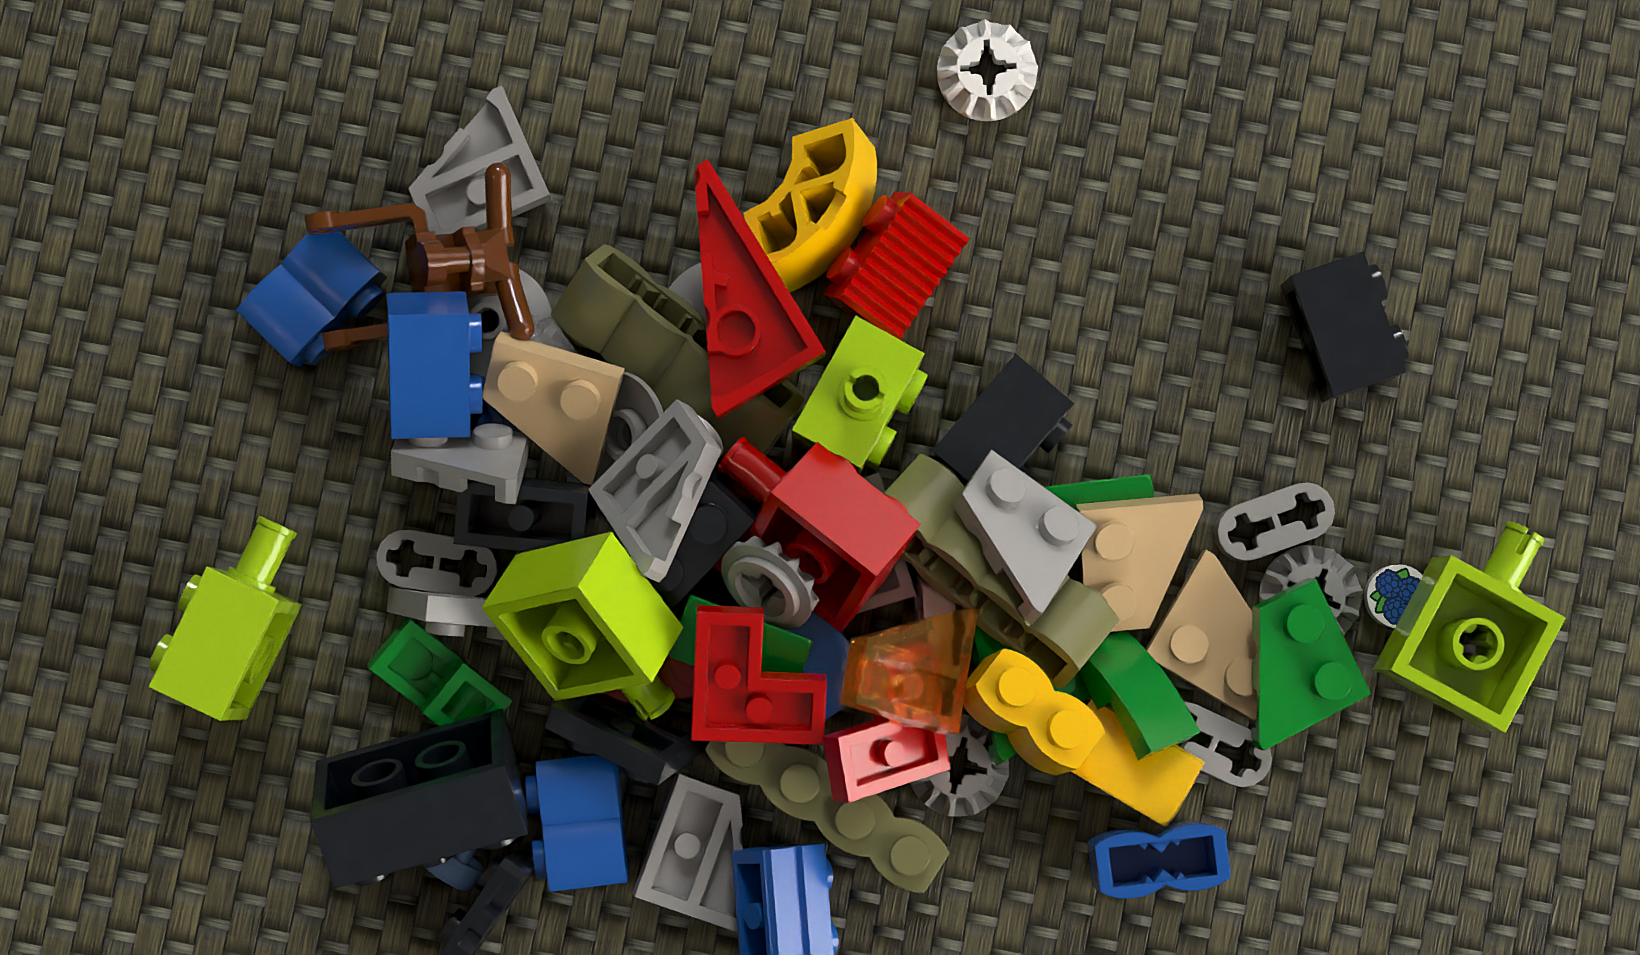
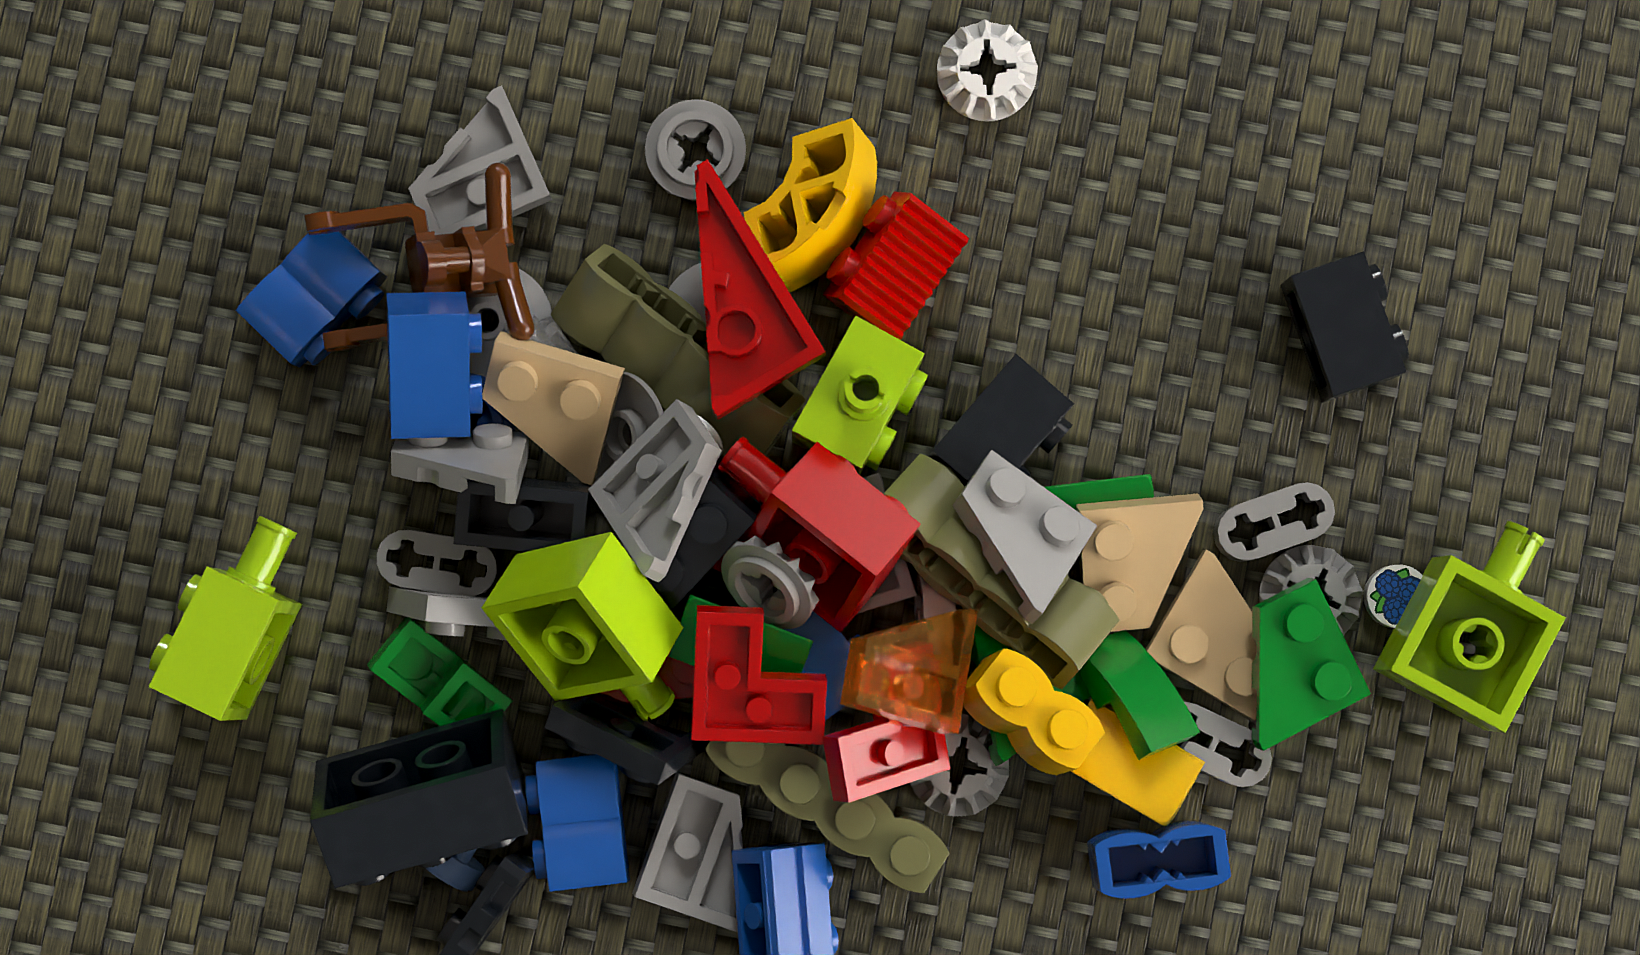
(689, 122): none -> light grey gear

